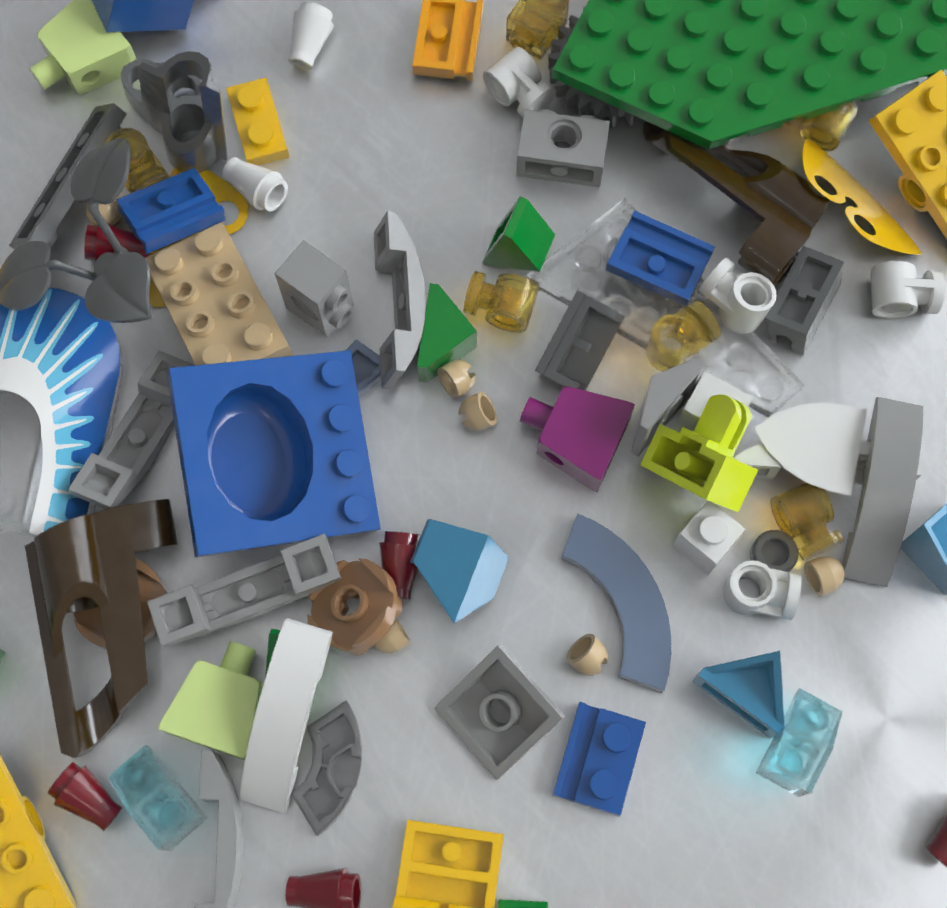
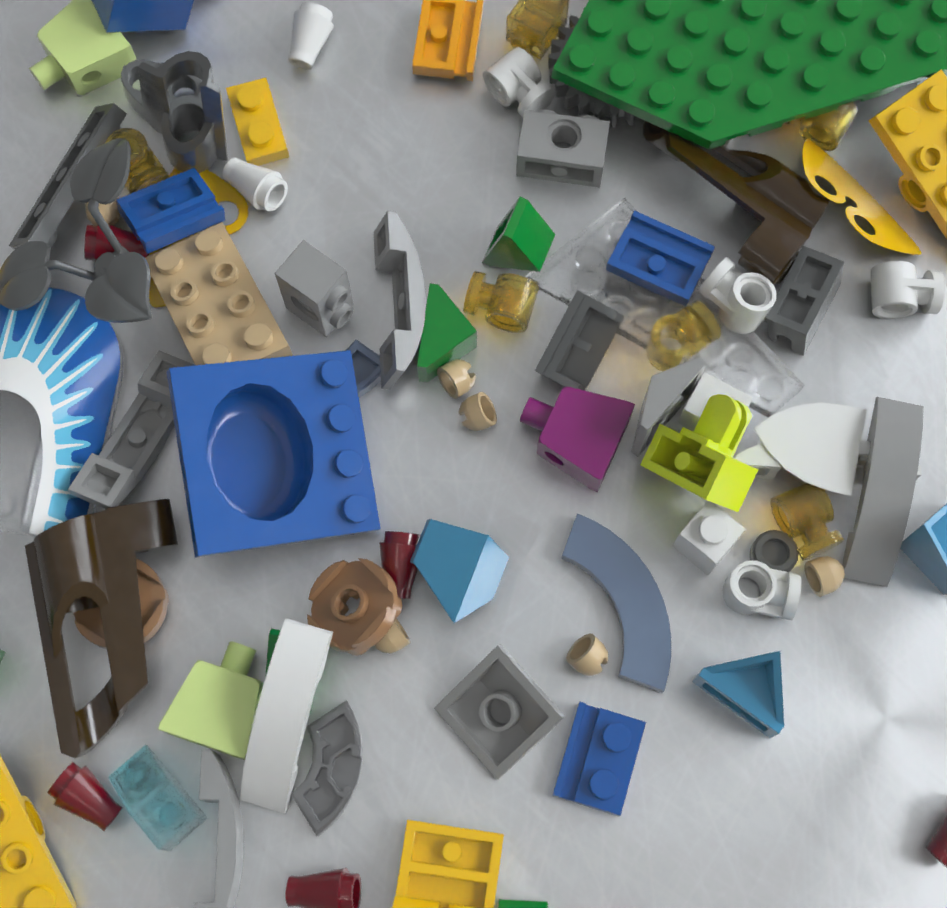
(245, 593): light grey slope -> none
(803, 745): clear light blue slope -> none

